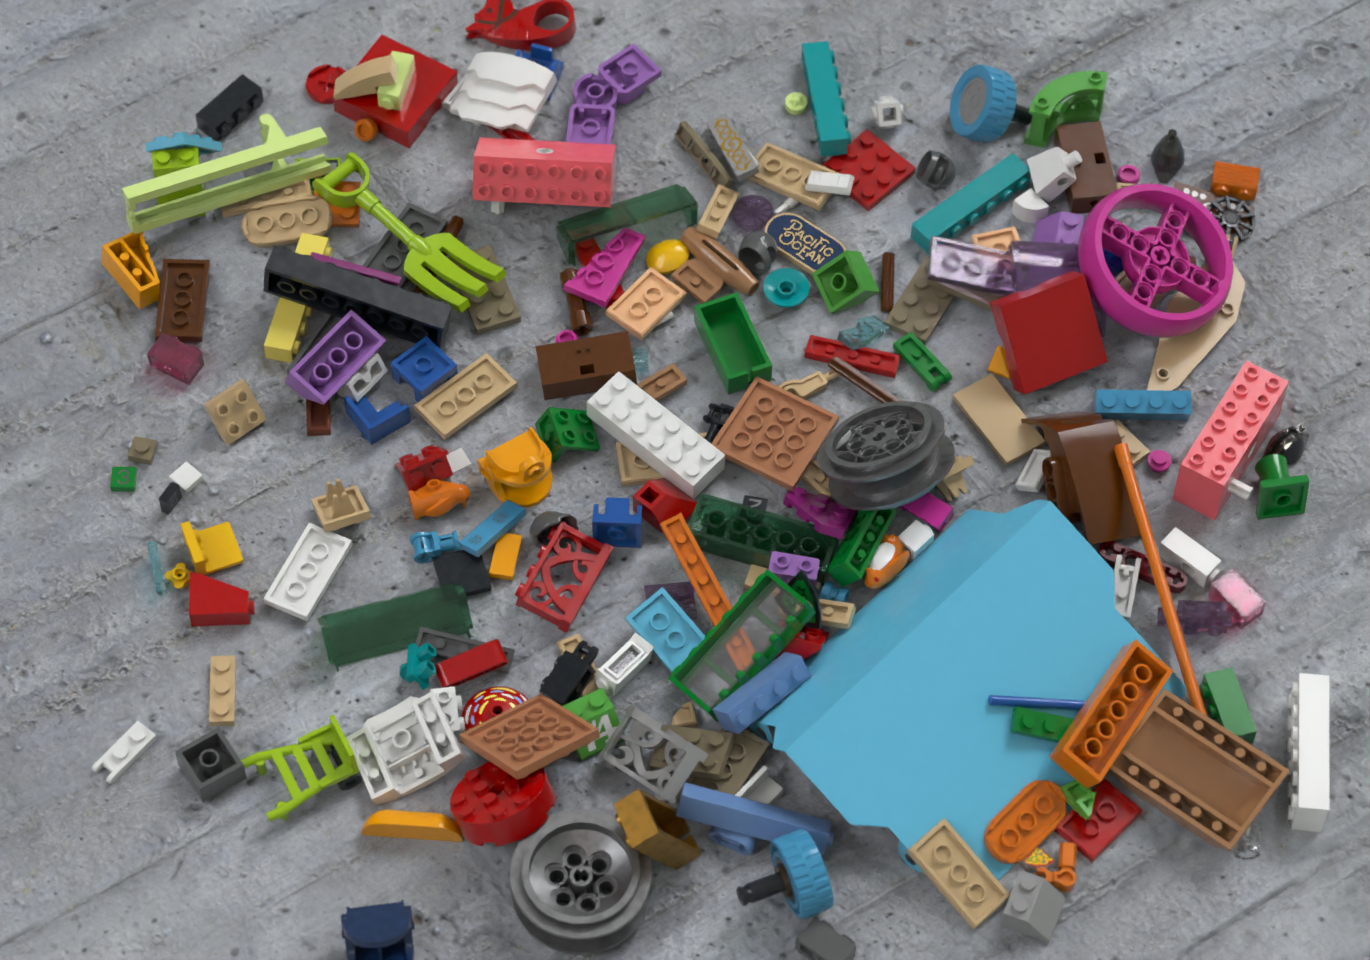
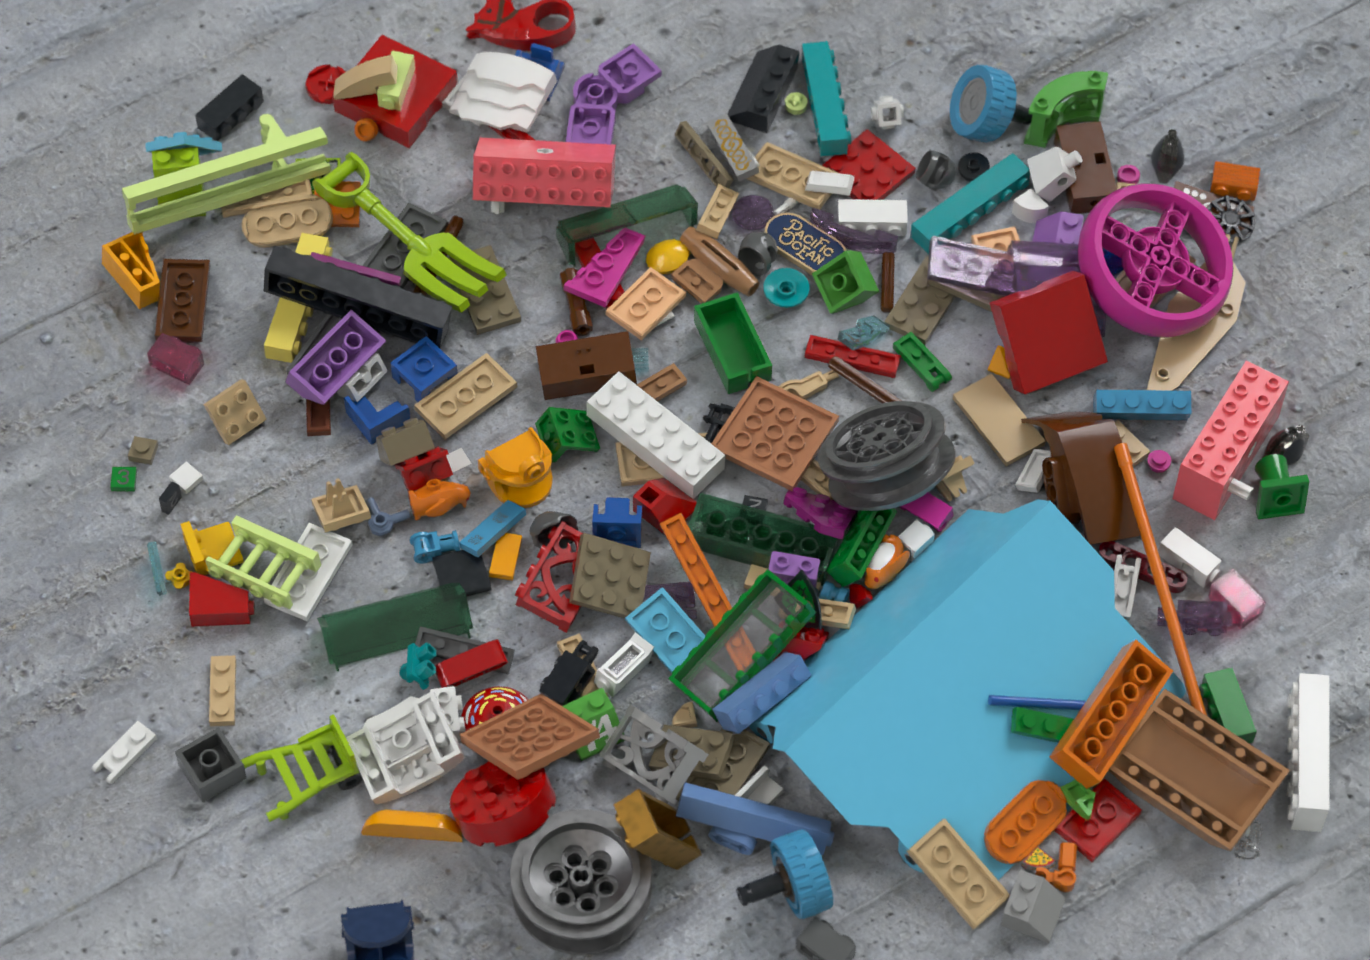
(264, 540): none -> yellowish green fence
(381, 522): none -> sand blue piece
(404, 442): none -> dark tan slope
(609, 576): none -> dark tan plate
(764, 87): none -> black slope
(852, 238): none -> clear purple slope
(859, 595): none -> red tile
(873, 215): none -> white brick
(973, 165): none -> black piece

